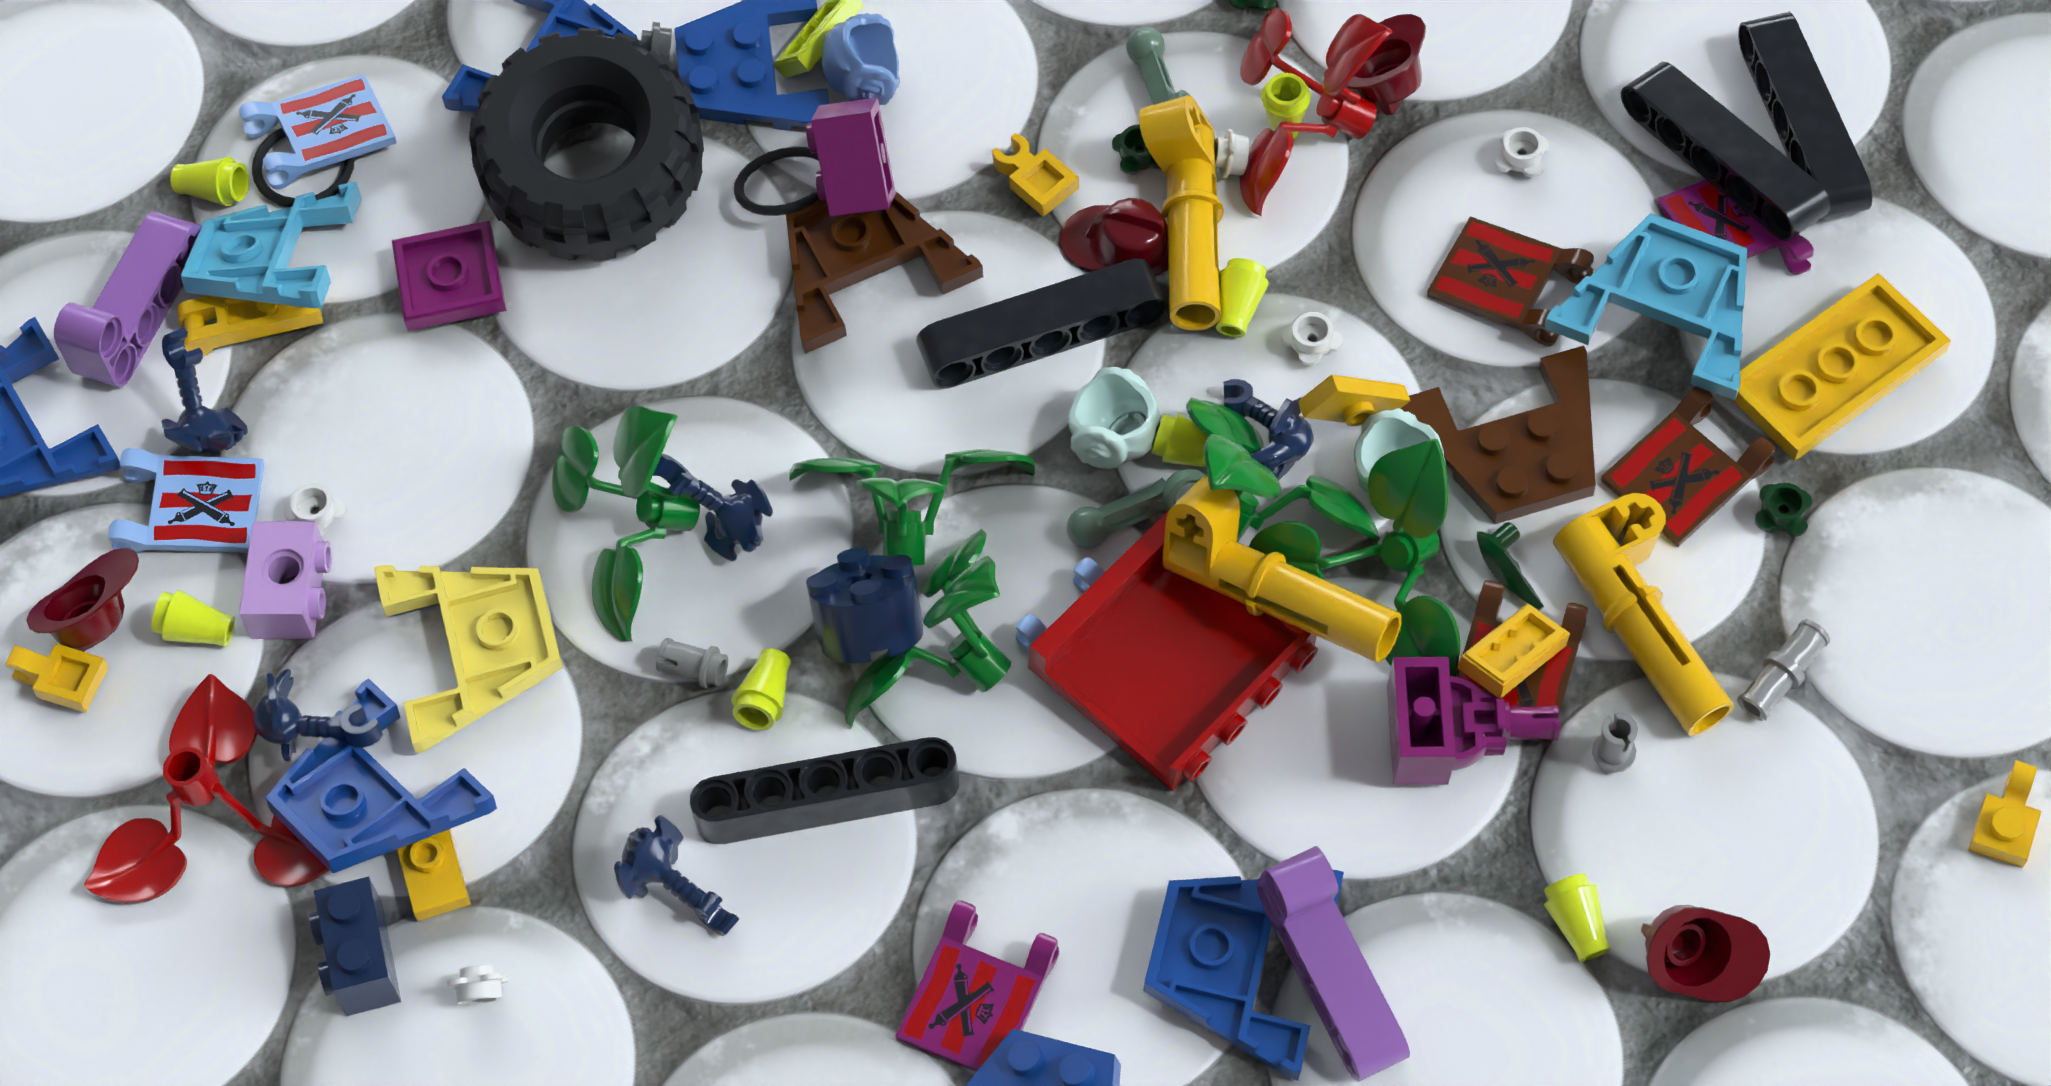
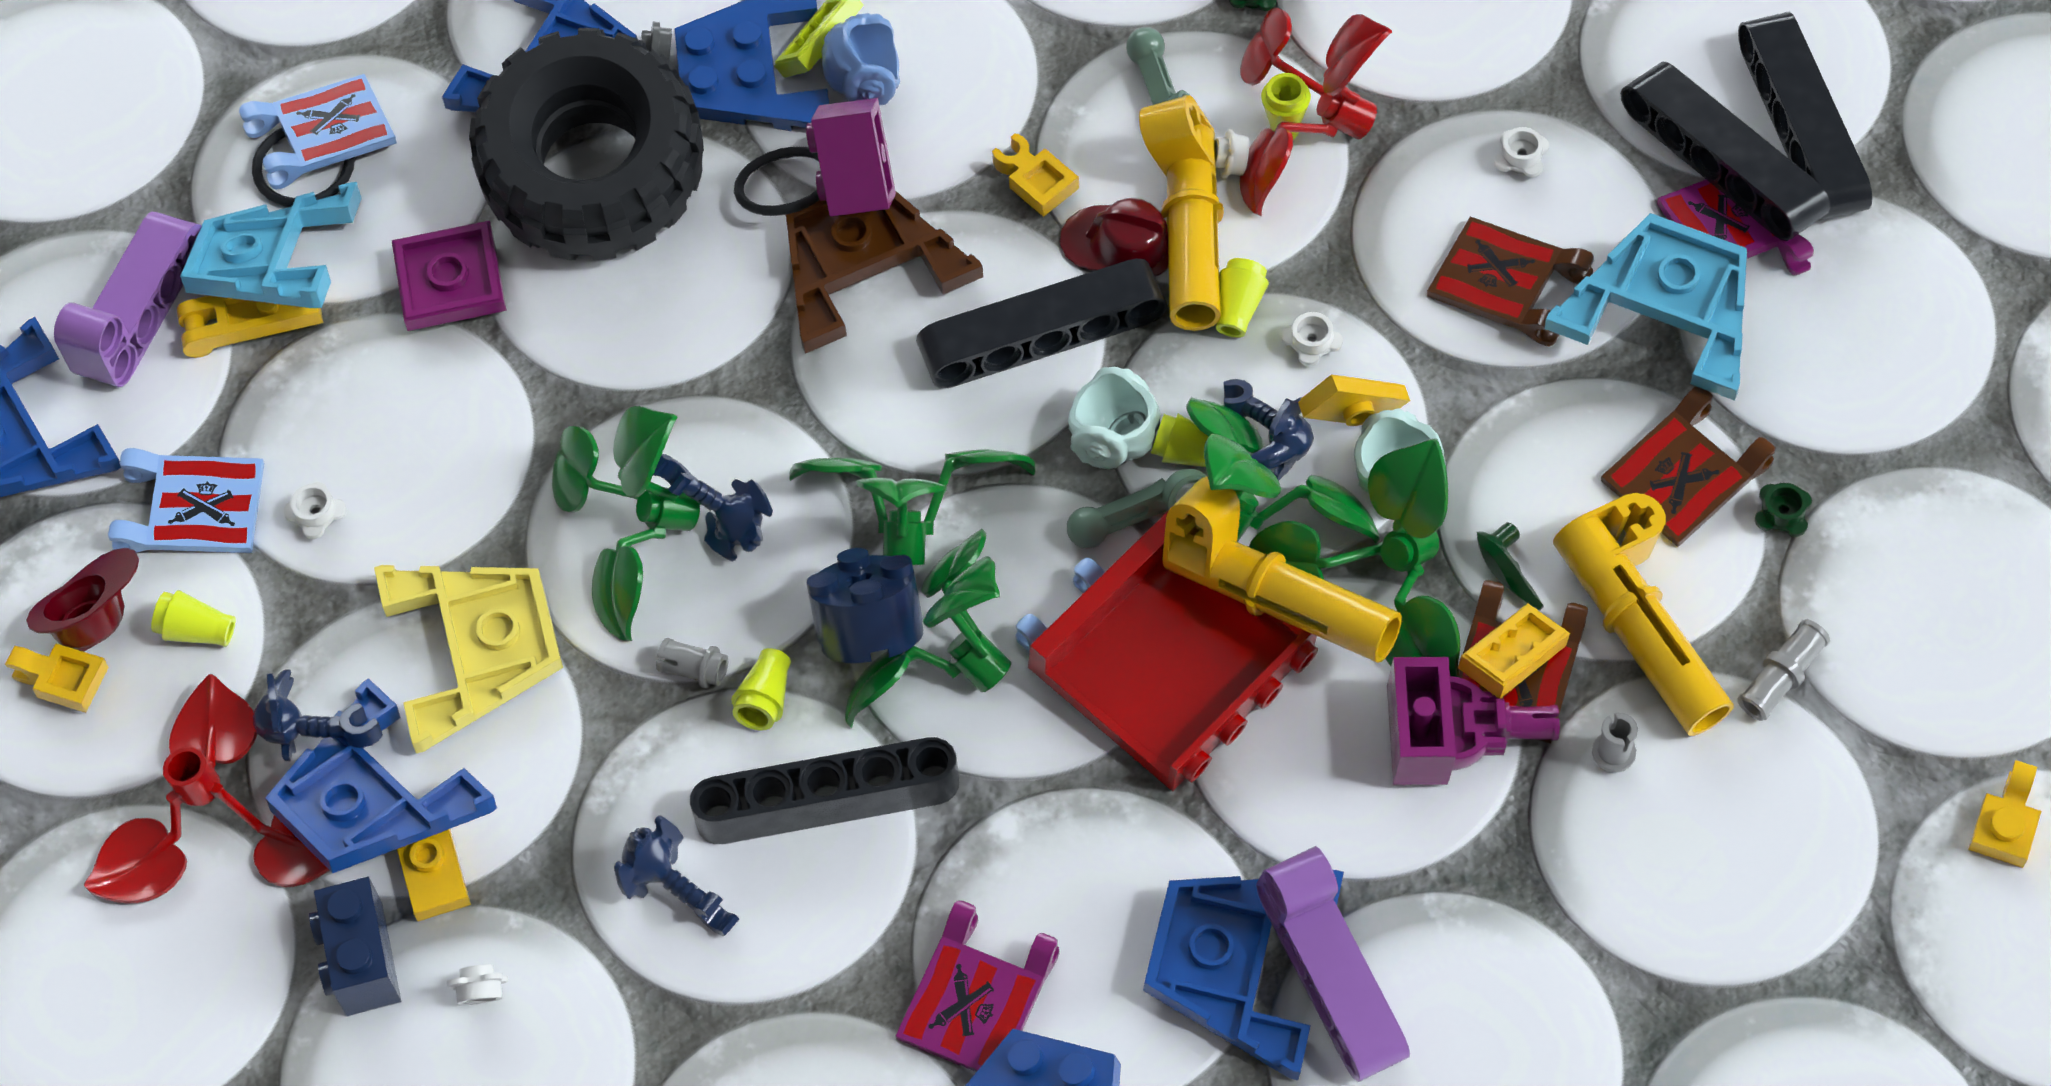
(198, 426): dark blue piece -> none
(212, 180): neon yellow cone -> none
(275, 554): lavender brick -> none
(1126, 145): dark green plate -> none
(1395, 66): dark red piece -> none
(1528, 457): reddish brown wing -> none
(1578, 914): neon yellow cone -> none
(1705, 953): dark red piece -> none
(1838, 366): yellow plate -> none

